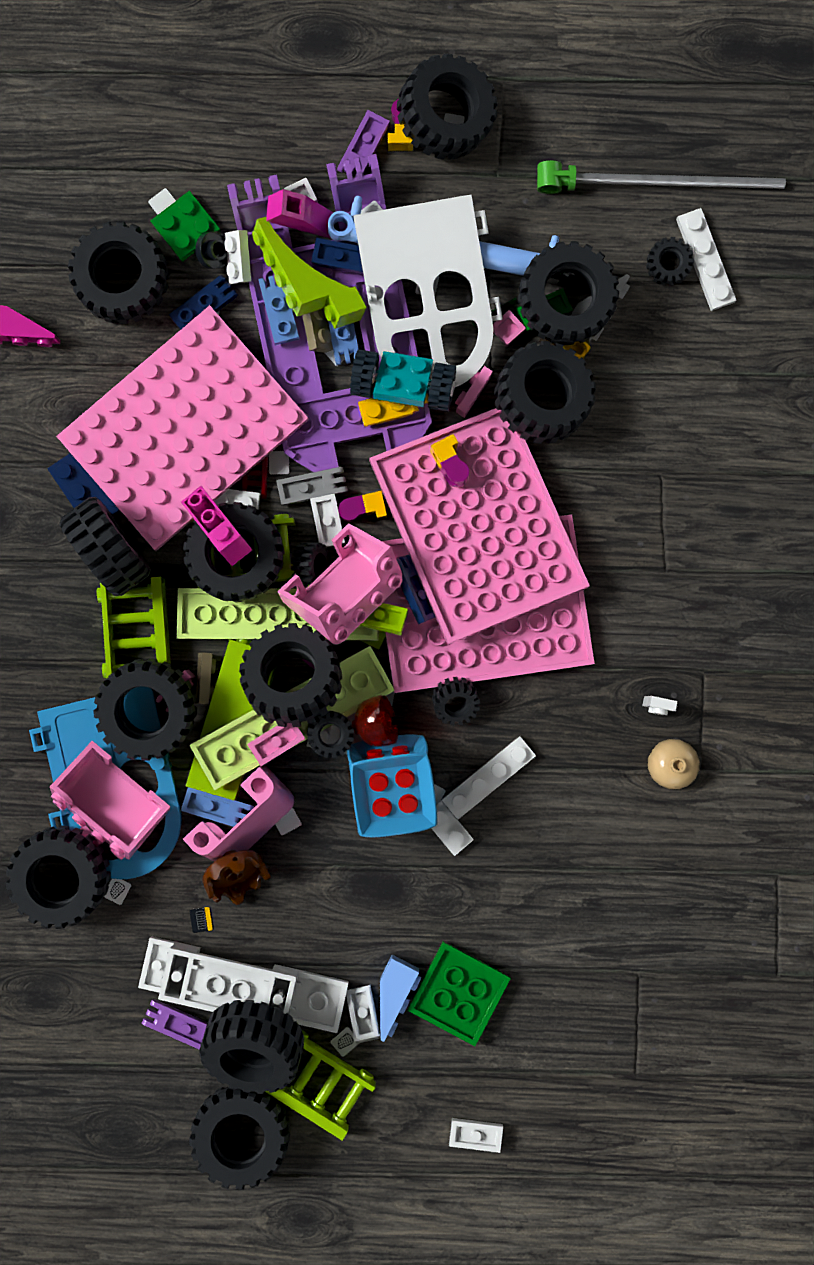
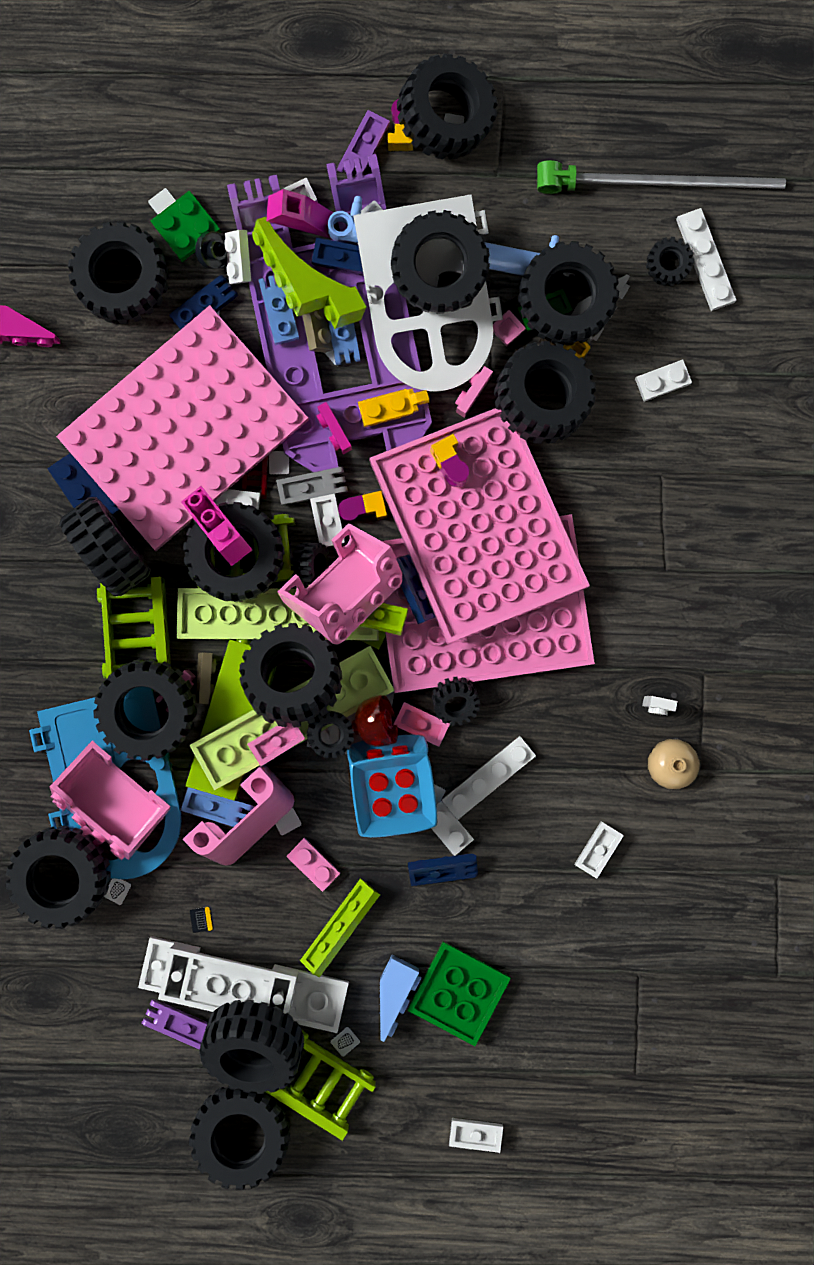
(233, 872): reddish brown plate -> none
(313, 864): none -> bright pink plate
(328, 420): none -> dark pink plate
(339, 928): none -> lime plate
(363, 1014): white slope -> none
(402, 379): plate -> none
(421, 723): none -> bright pink plate
(443, 869): none -> dark blue hinge
(448, 227): none -> black tyre
(598, 849): none -> white plate
(663, 380): none -> white plate

